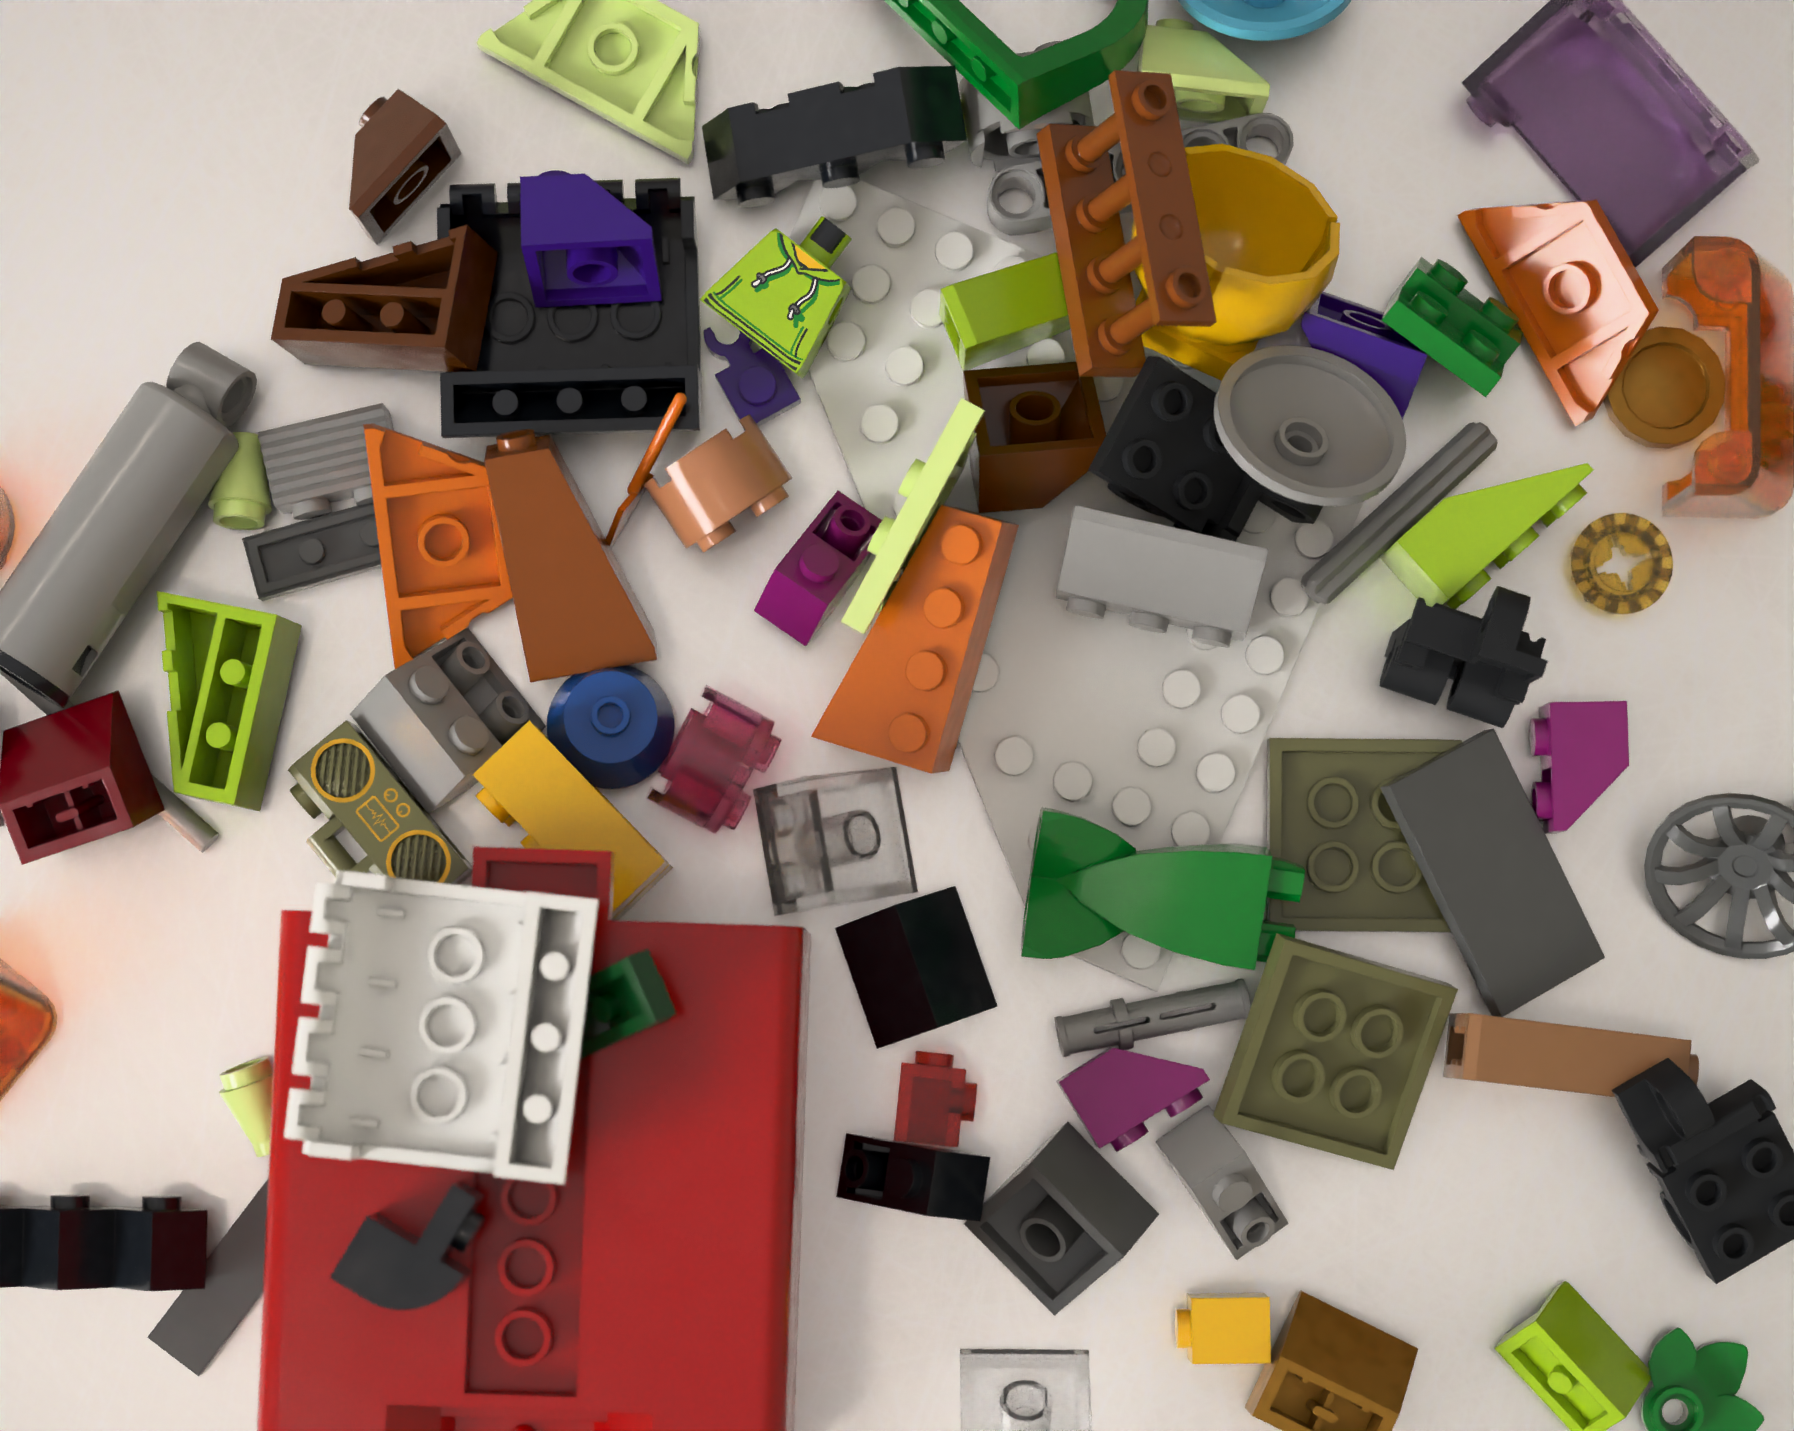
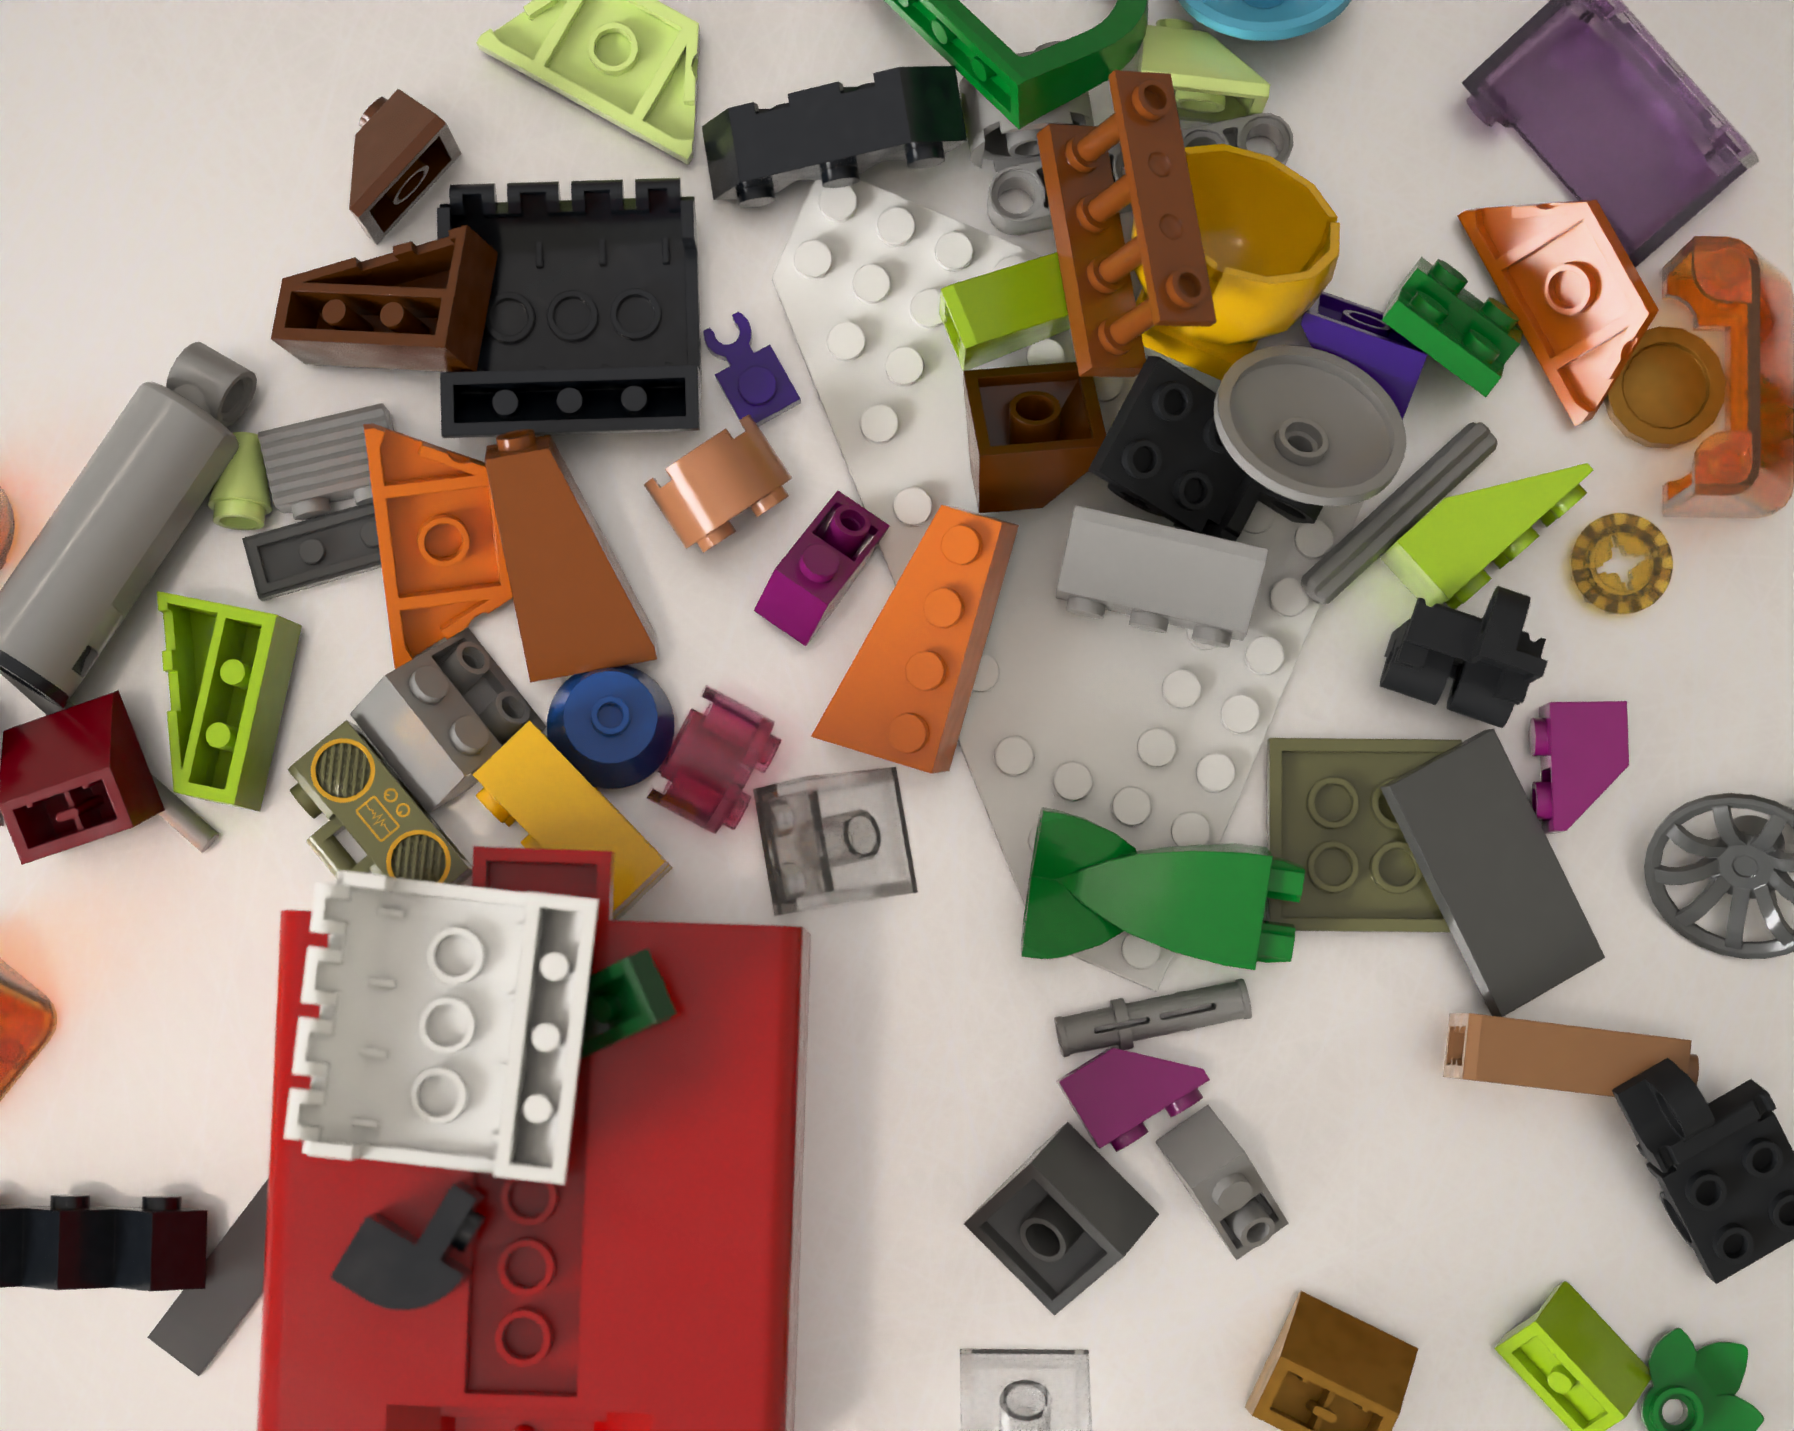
(249, 1098): yellowish green cone -> none
(584, 244): dark purple slope -> none
(642, 474): orange piece -> none
(785, 293): lime torso -> none
(913, 1177): black slope -> none
(916, 966): black slope -> none
(926, 489): yellowish green wing -> none
(933, 1100): clear red brick -> none
(1225, 1328): yellow brick -> none
(1335, 1052): olive plate -> none

